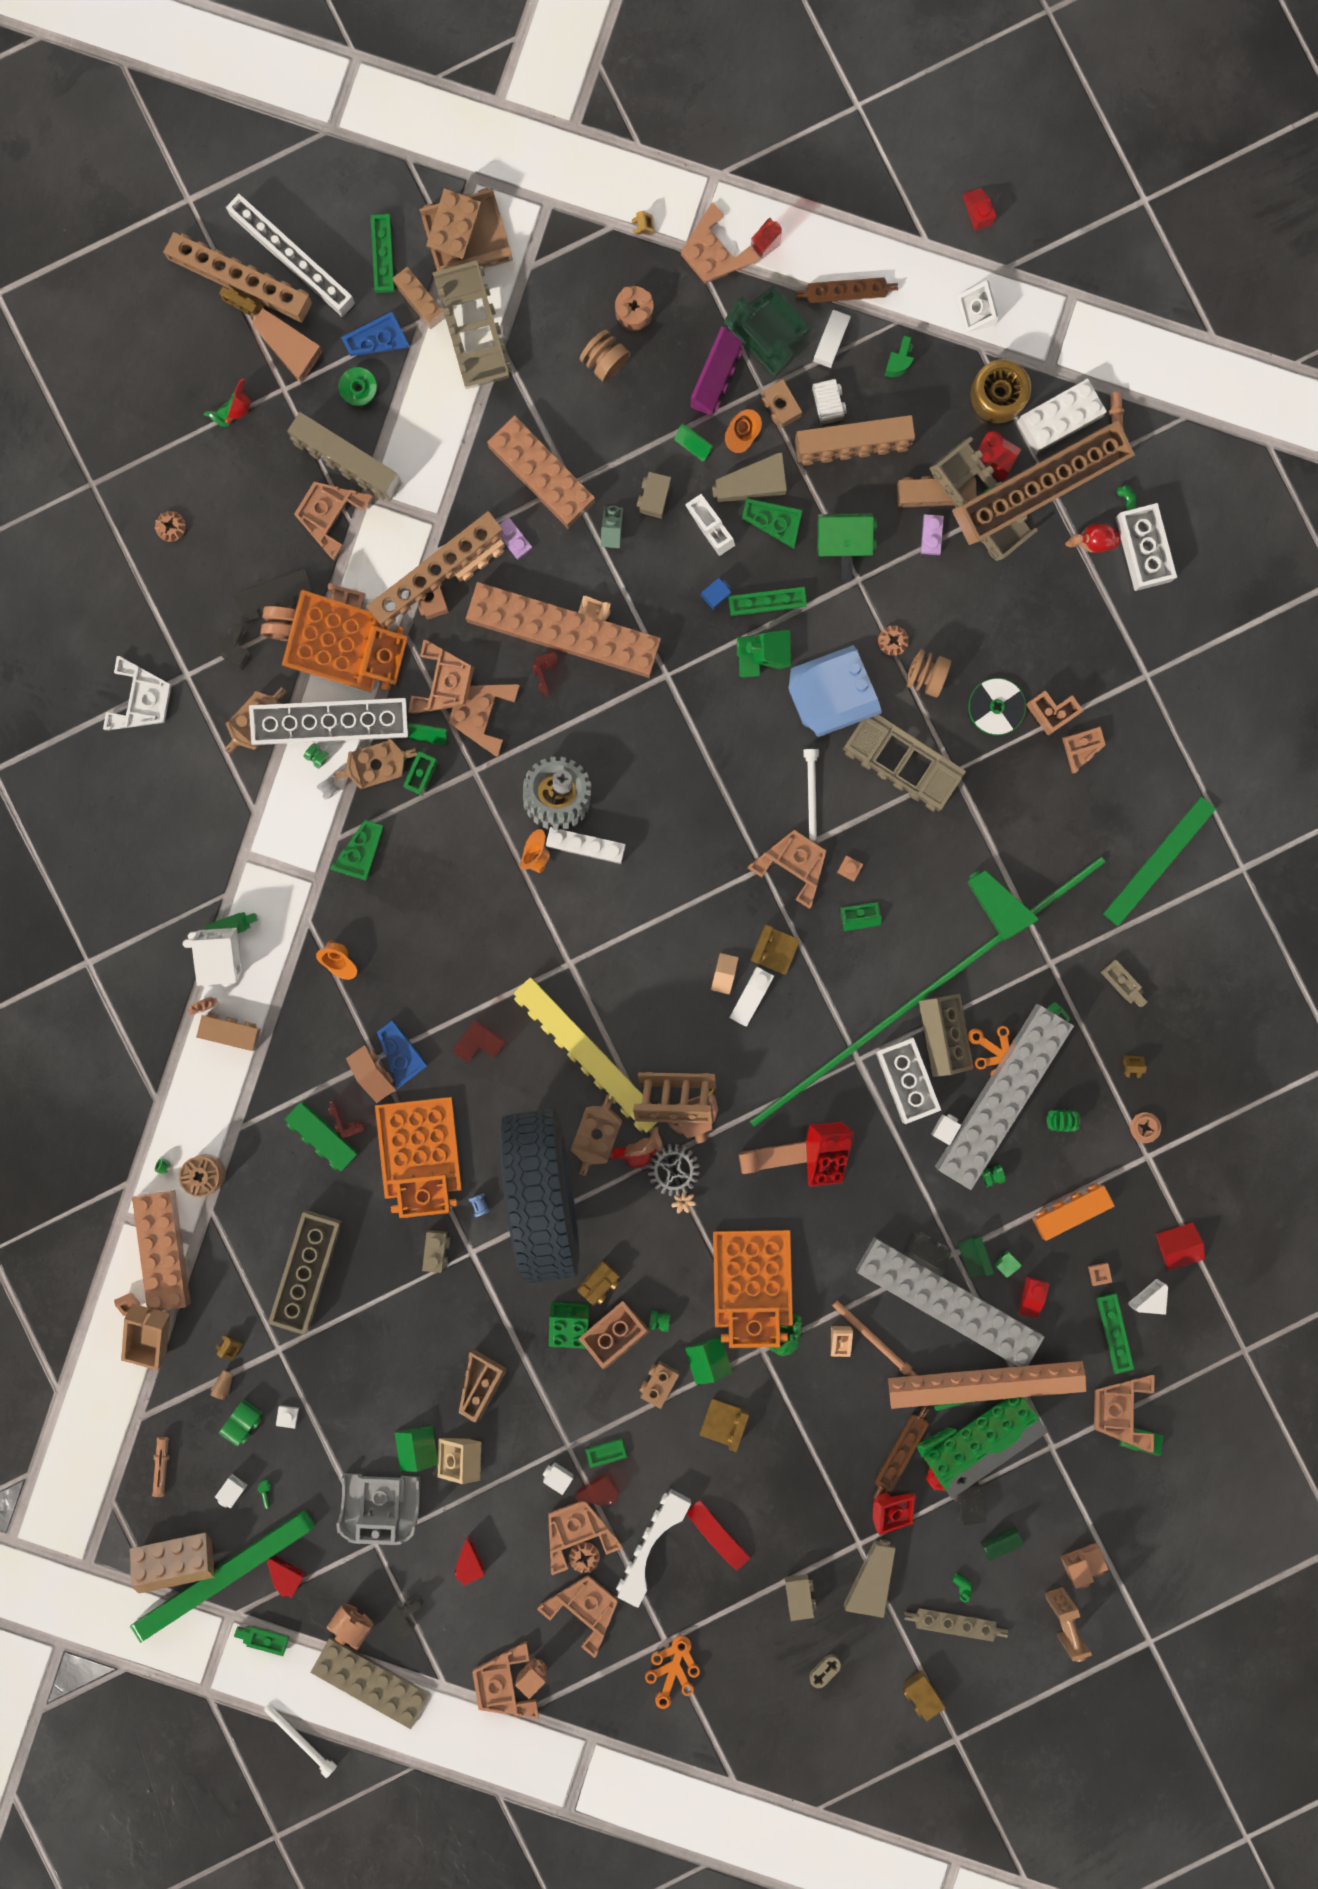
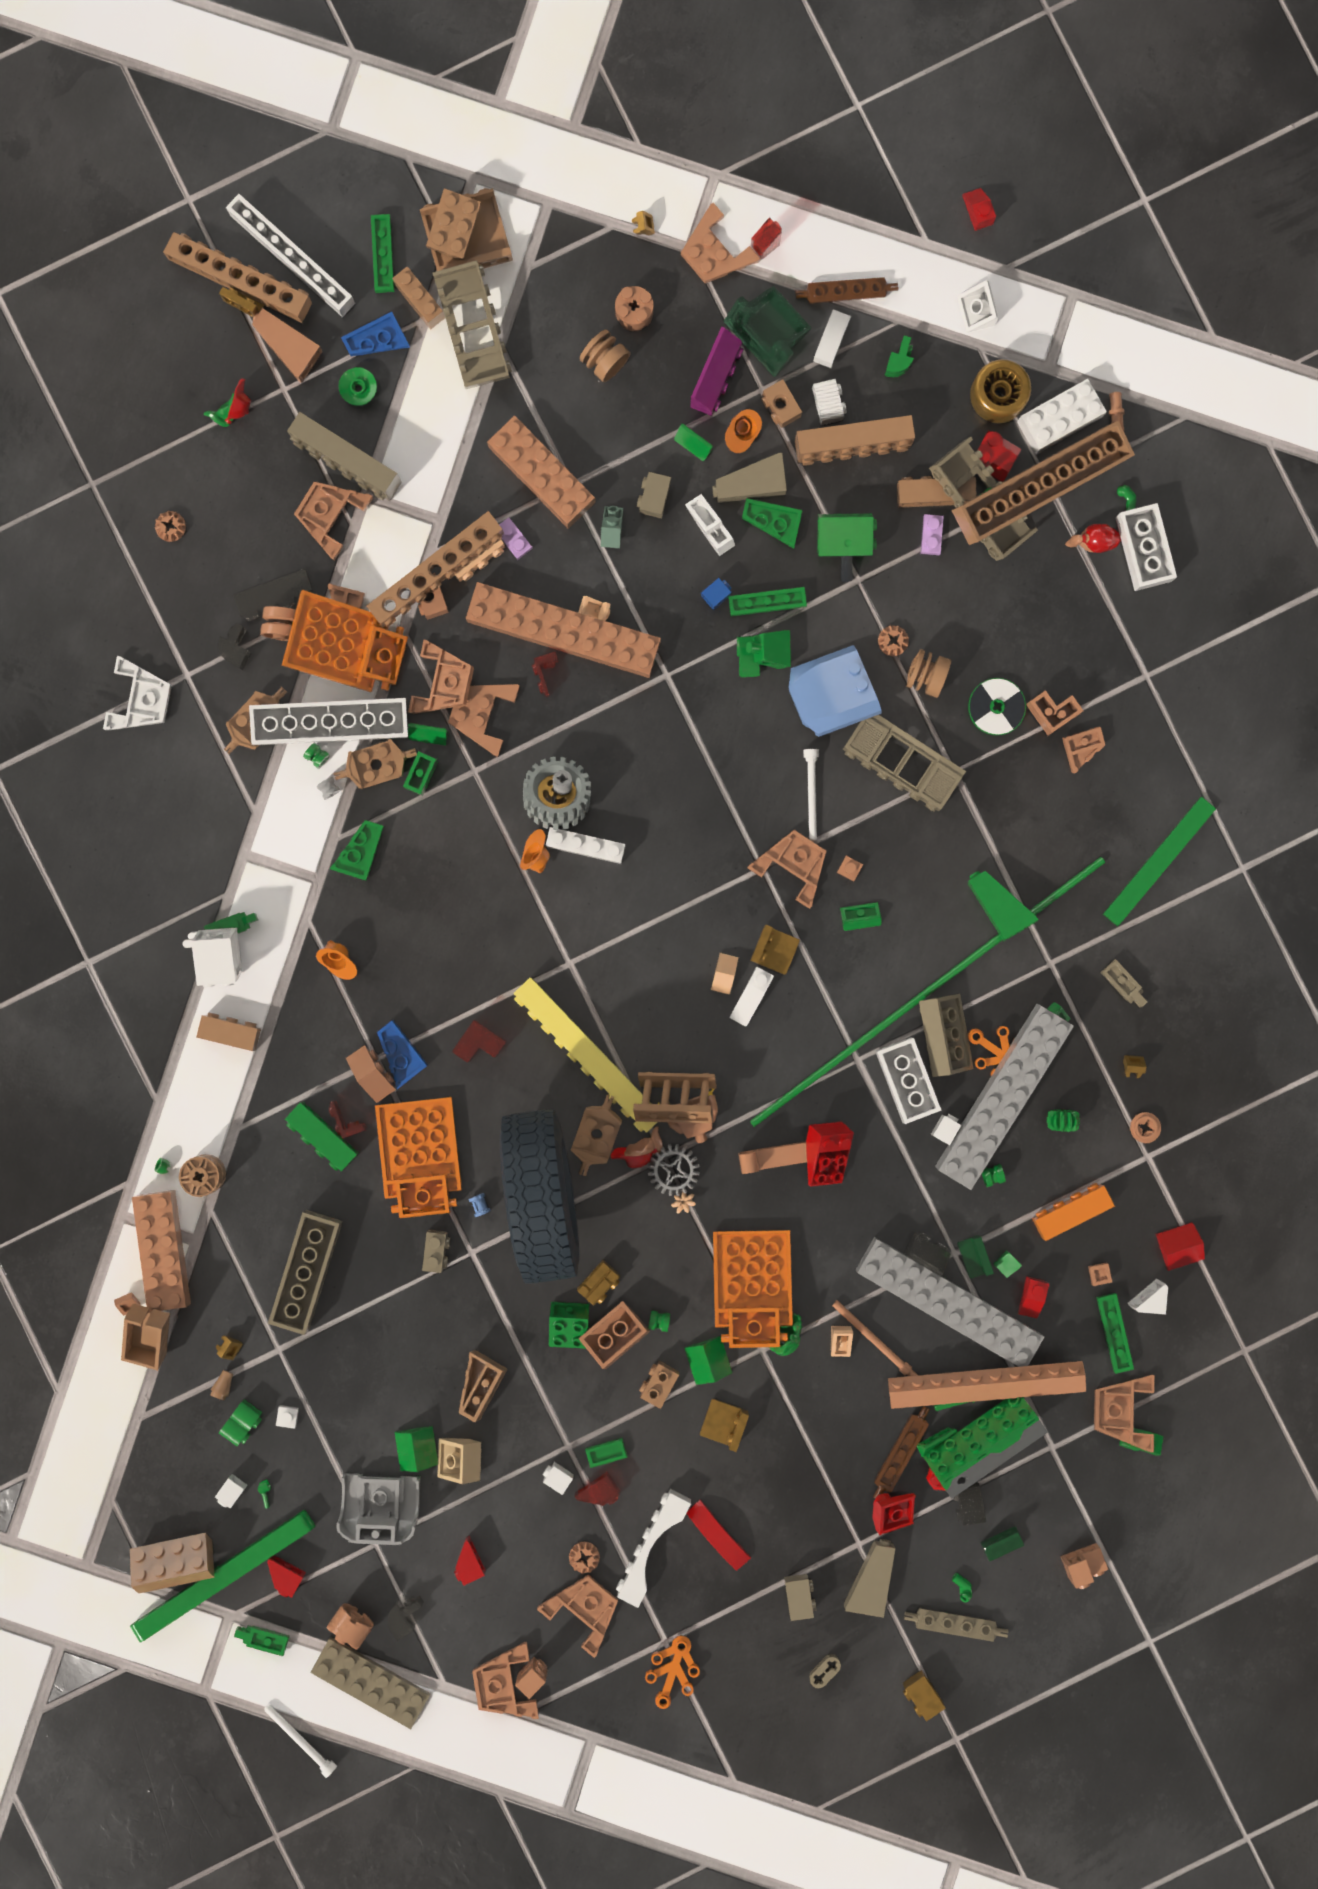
(161, 1458): nougat pin -> none
(202, 1005): nougat gear -> none
(575, 1525): nougat wing -> none
(1067, 1614): medium nougat fence -> none

